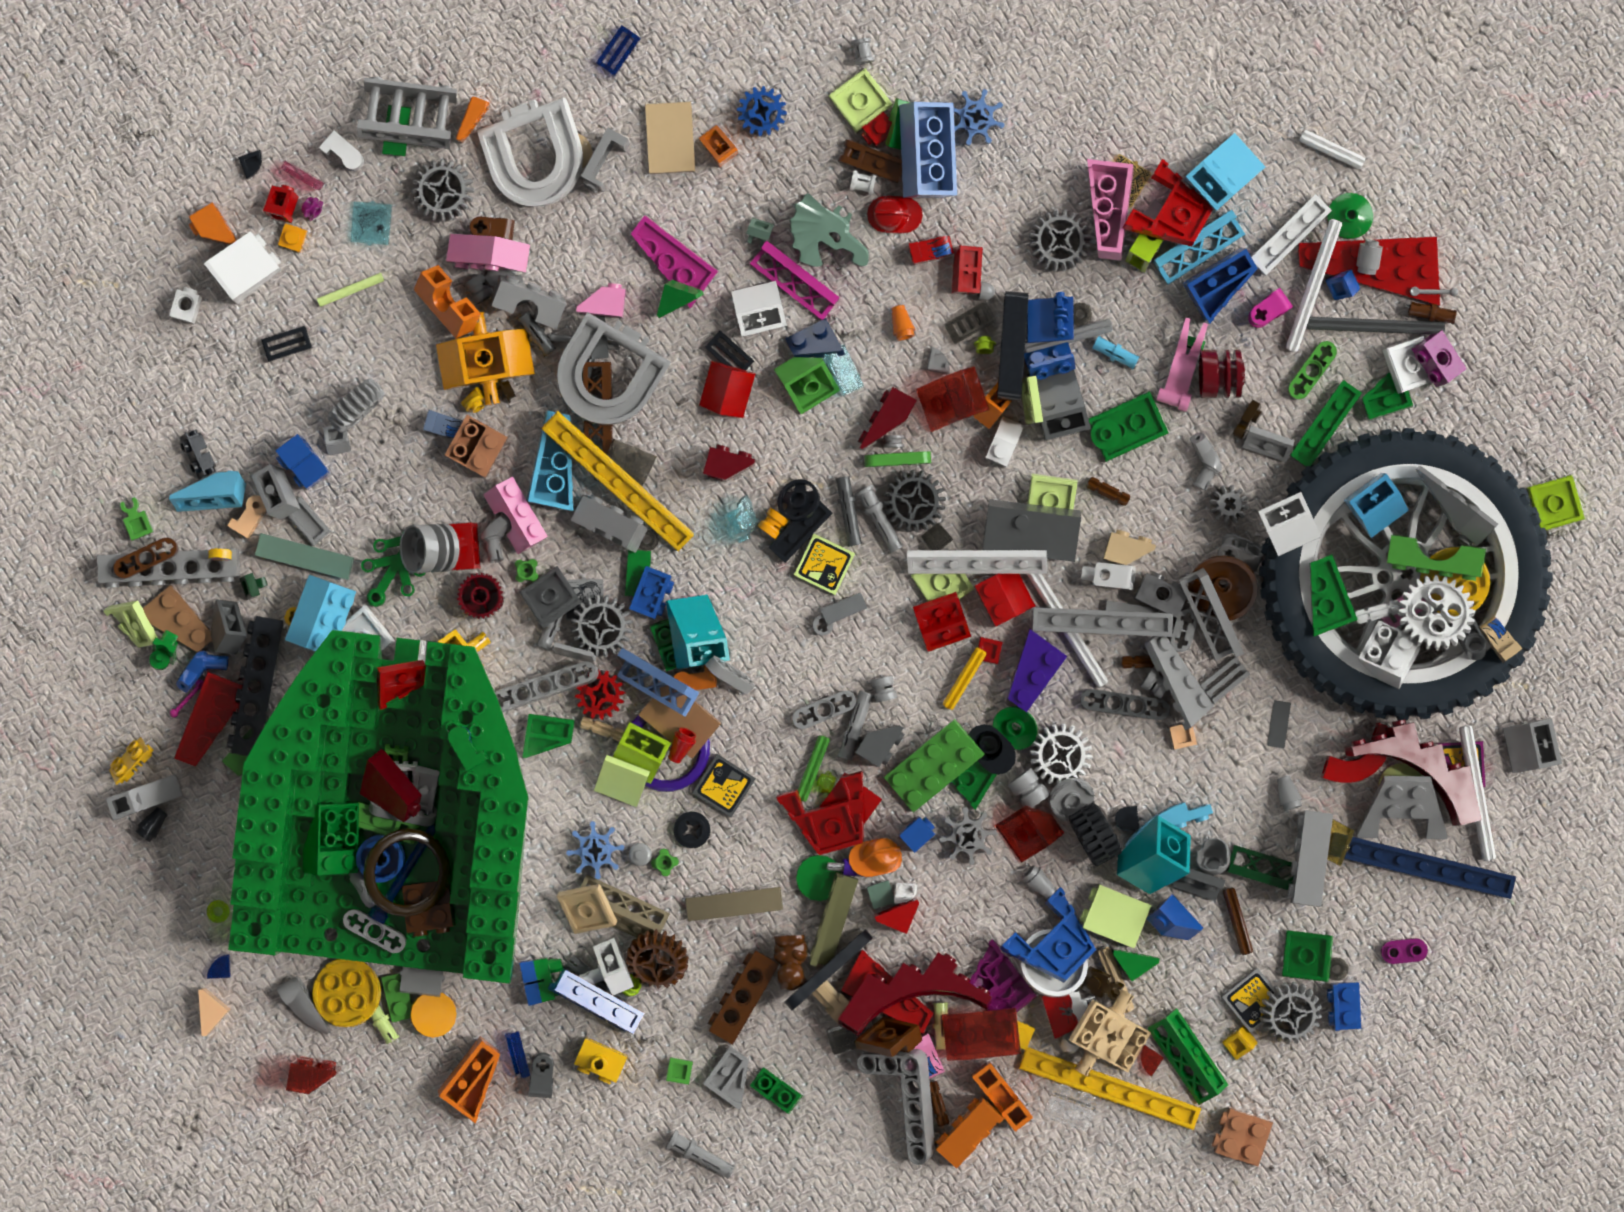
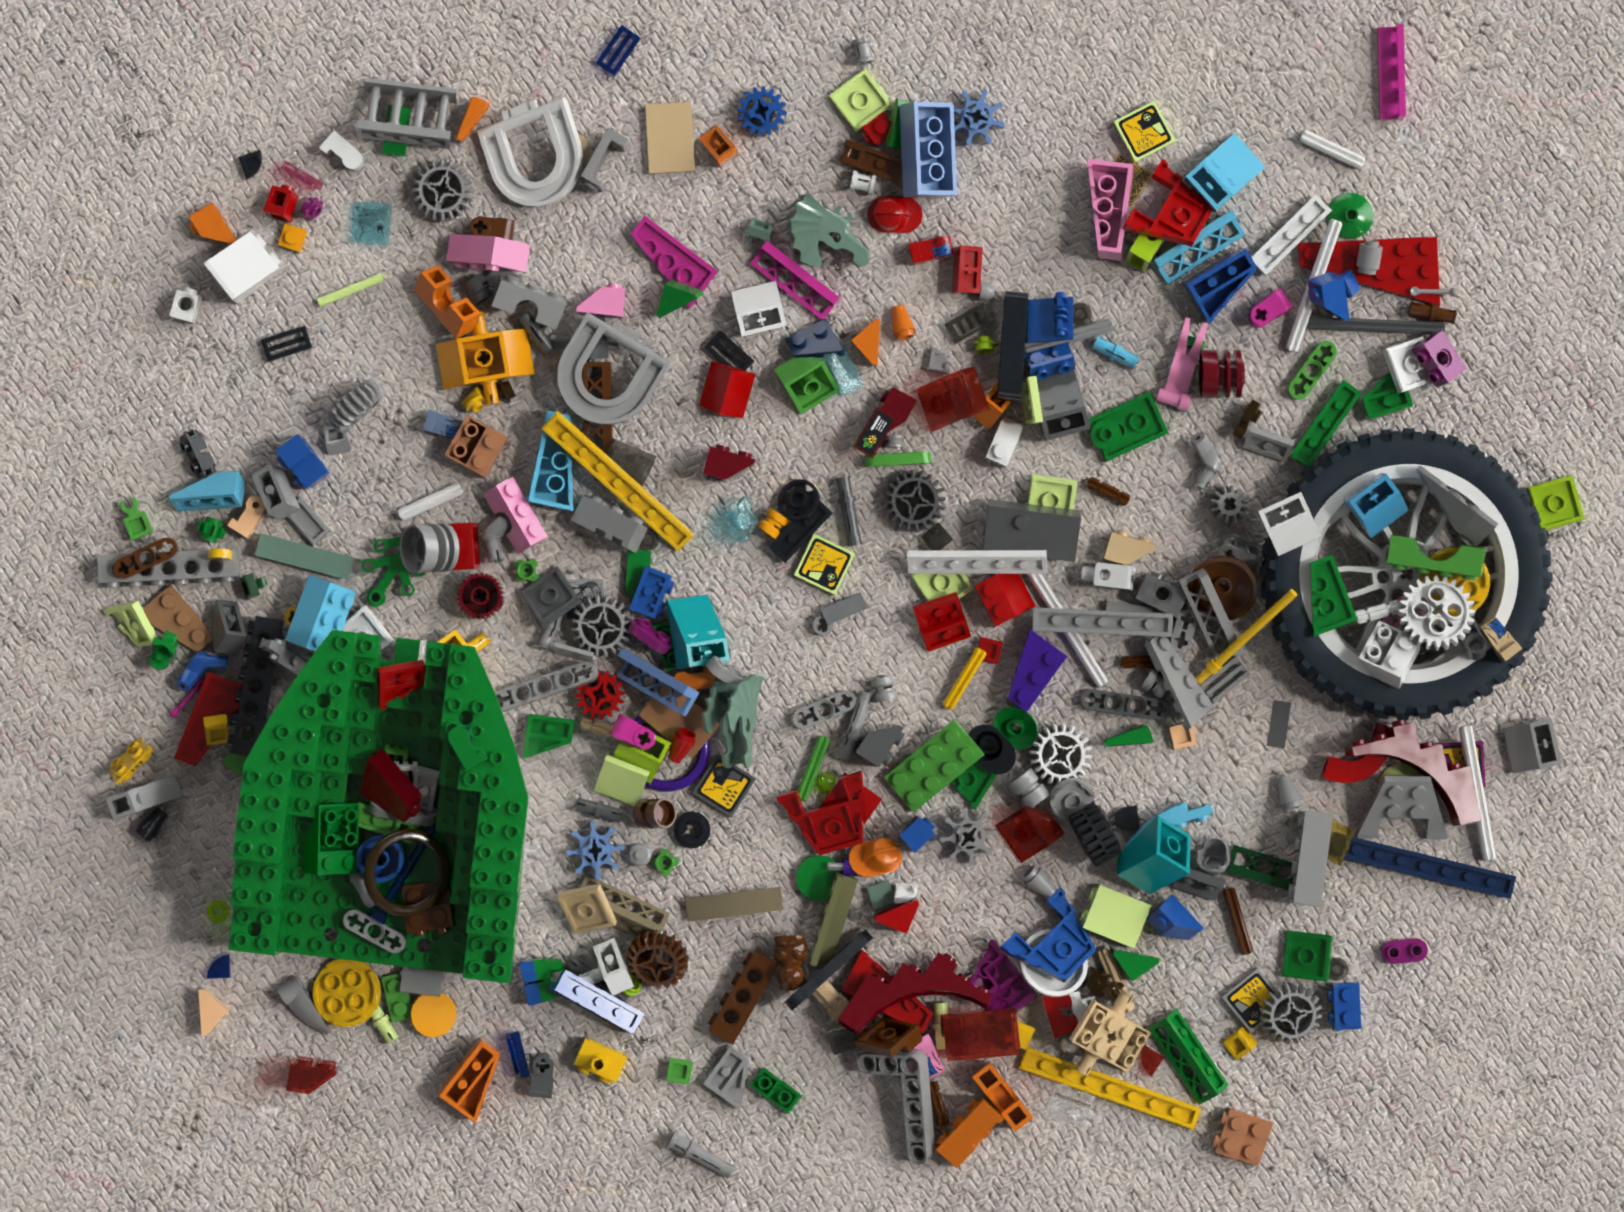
(211, 529): none -> green gear
(216, 729): none -> yellow slope
(285, 655): none -> light grey hinge
(430, 501): none -> white axle
(599, 810): none -> dark grey pin
(629, 731): none -> dark pink piece
(645, 632): none -> magenta plate
(654, 813): none -> reddish brown wheel
(736, 709): none -> sand green animal
(868, 342): none -> orange slope
(874, 432): none -> tile
(874, 508): light grey pin -> none
(1052, 232): light grey gear -> none
(1138, 735): none -> green slope
(1144, 131): none -> tile
(1215, 665): none -> yellow bar
(1329, 294): none -> blue slope
(1391, 72): none -> dark pink fence

